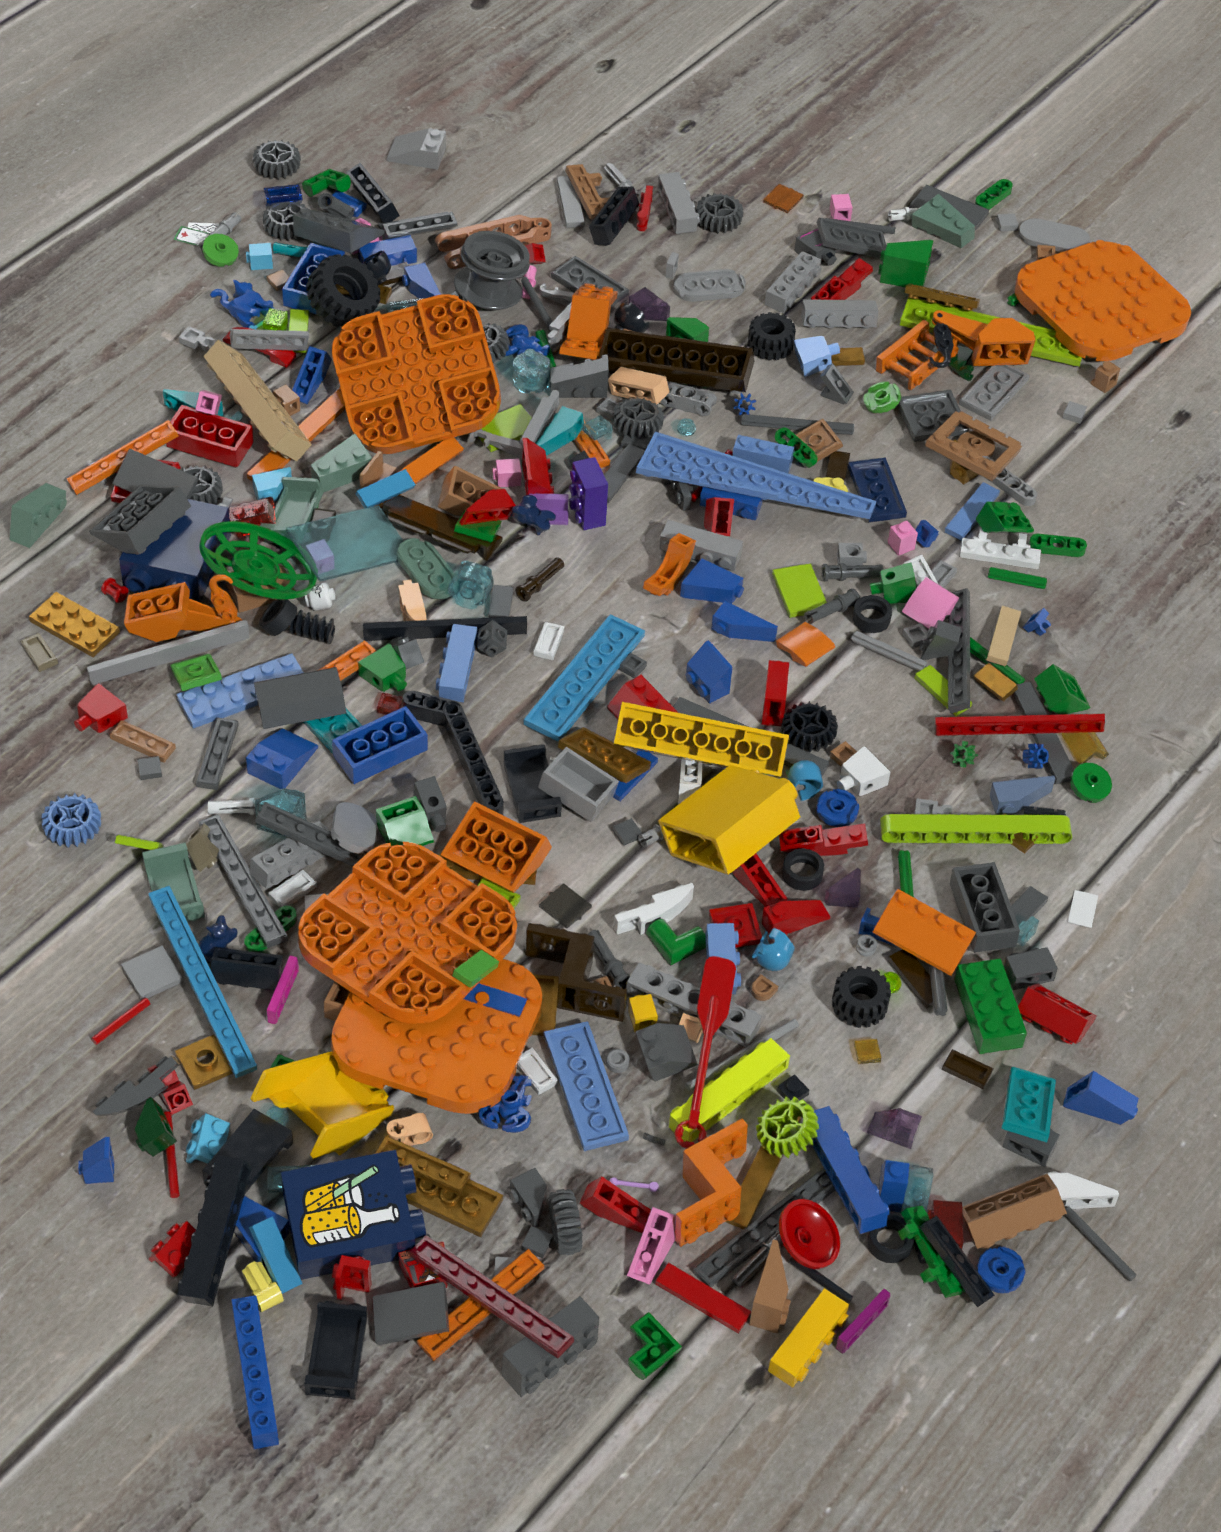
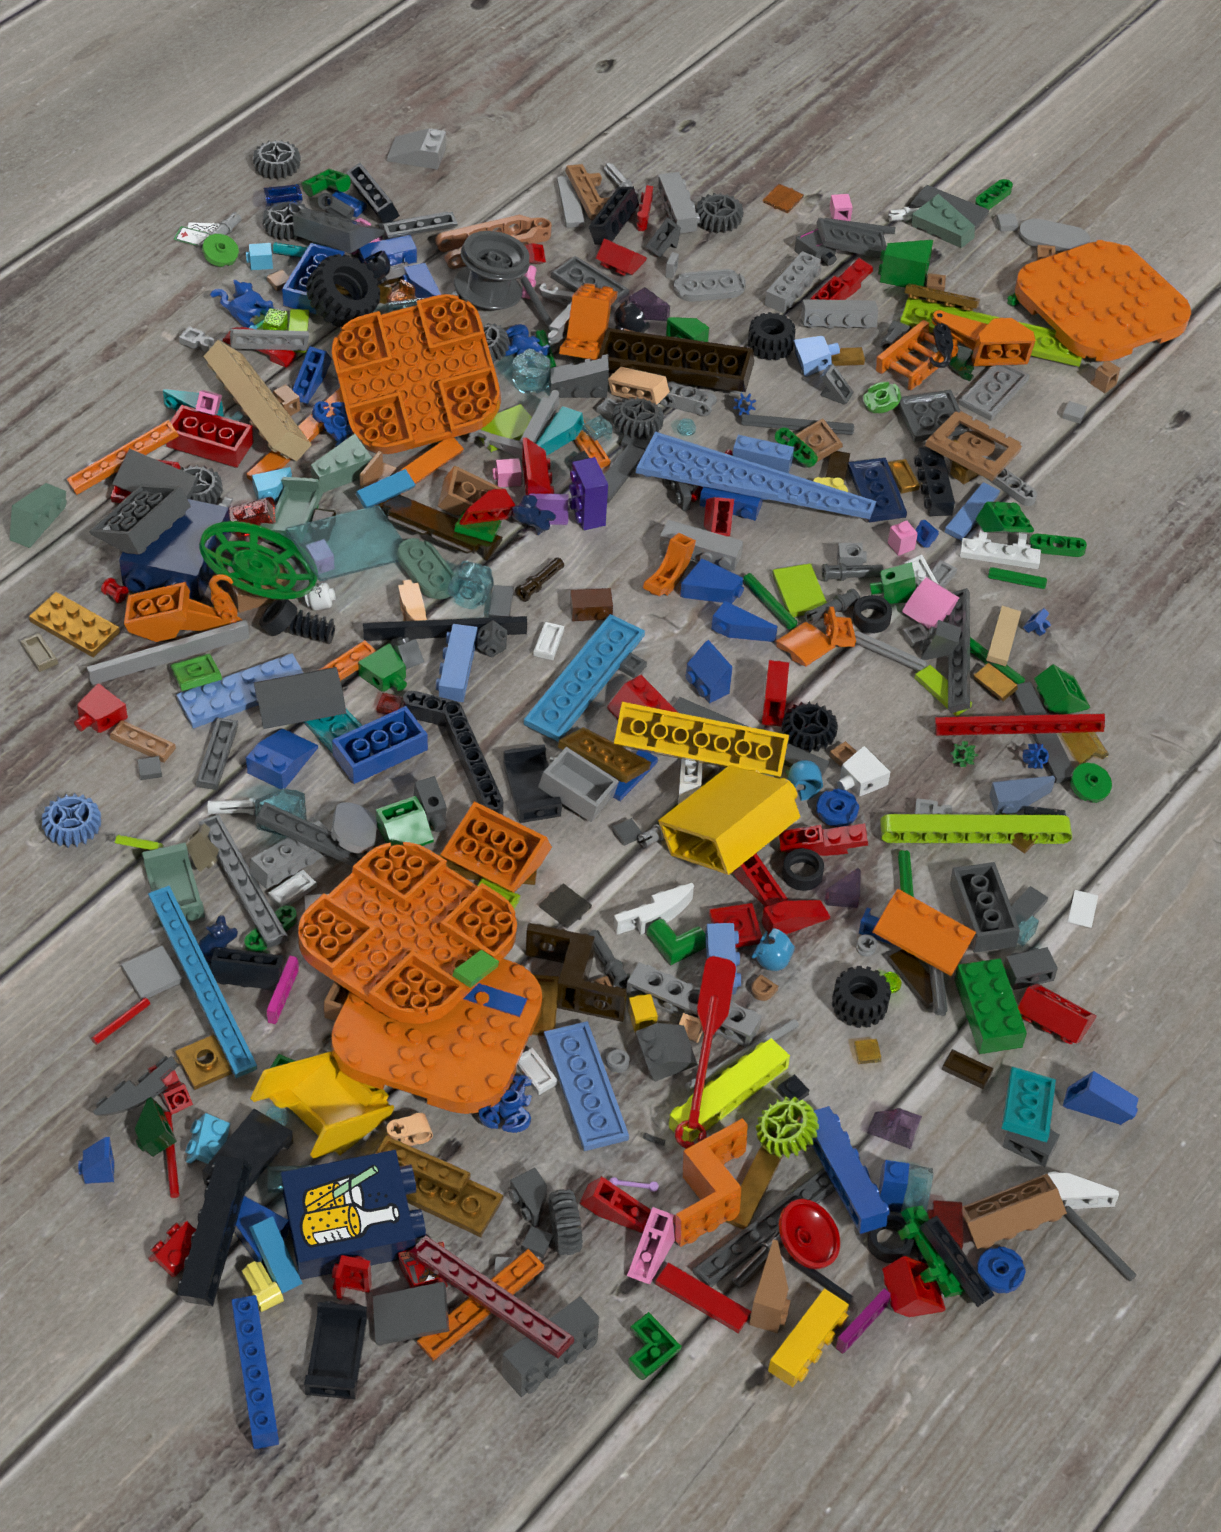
(334, 424): none -> blue animal
(405, 292): none -> clear orange bracket
(591, 604): none -> reddish brown brick
(619, 257): none -> red slope
(666, 235): none -> dark grey slope
(770, 601): none -> green axle
(839, 629): none -> orange bracket
(894, 333): none -> dark grey piece
(903, 476): none -> pearl gold tile
(908, 1291): none -> red slope
(934, 482): none -> black brick
(936, 281): none -> medium nougat tile

